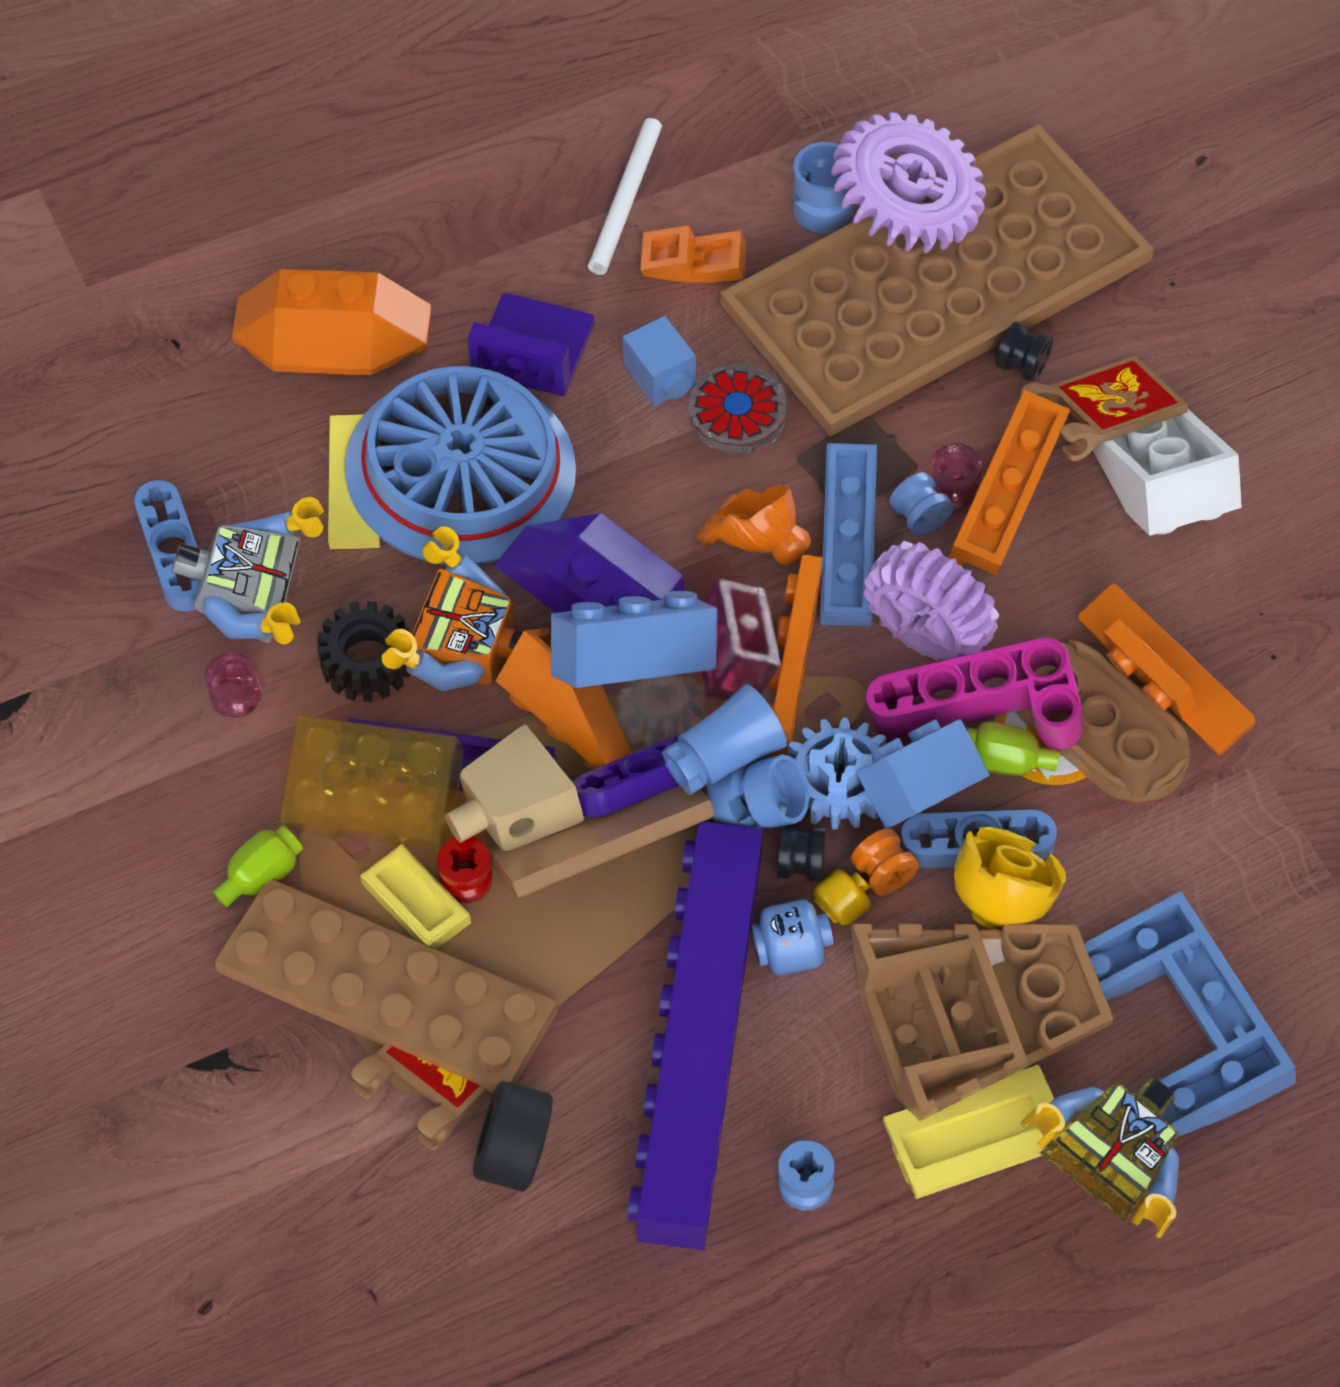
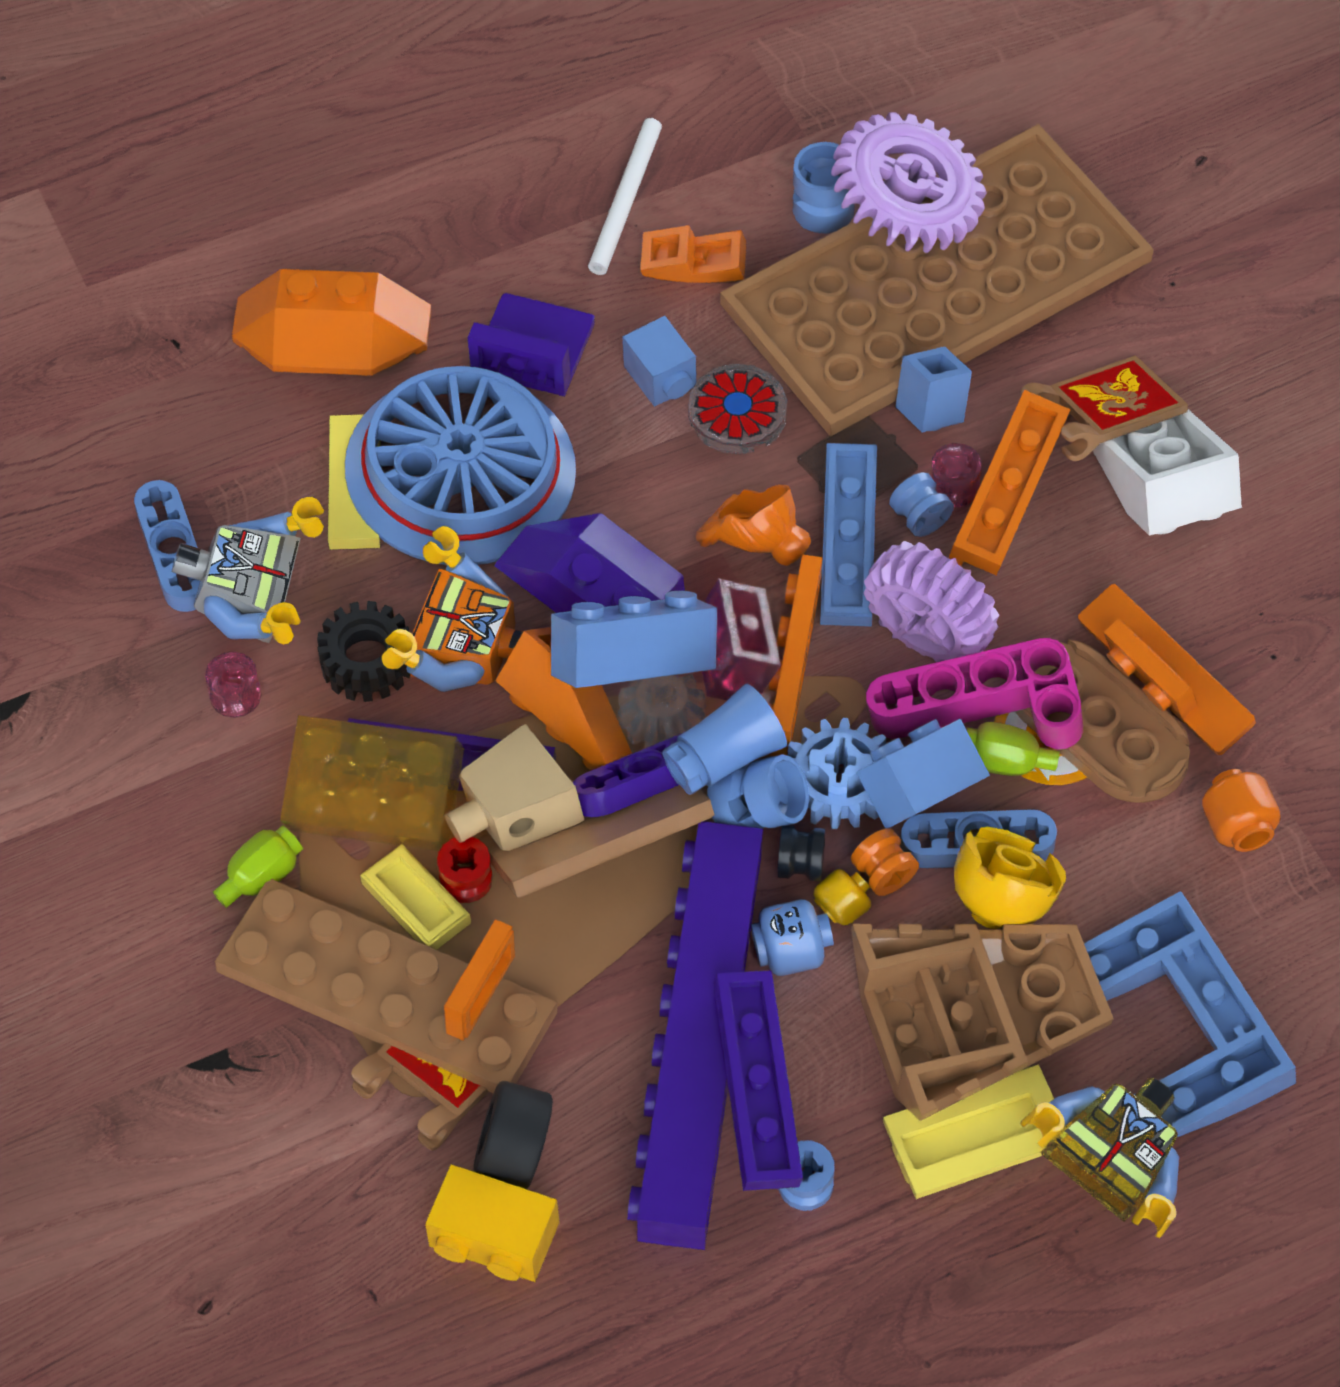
(479, 980): none -> orange tile
(492, 1224): none -> yellow brick
(757, 1080): none -> dark purple plate
(933, 389): none -> medium blue brick
(1024, 351): black wheel -> none
(1241, 810): none -> orange head

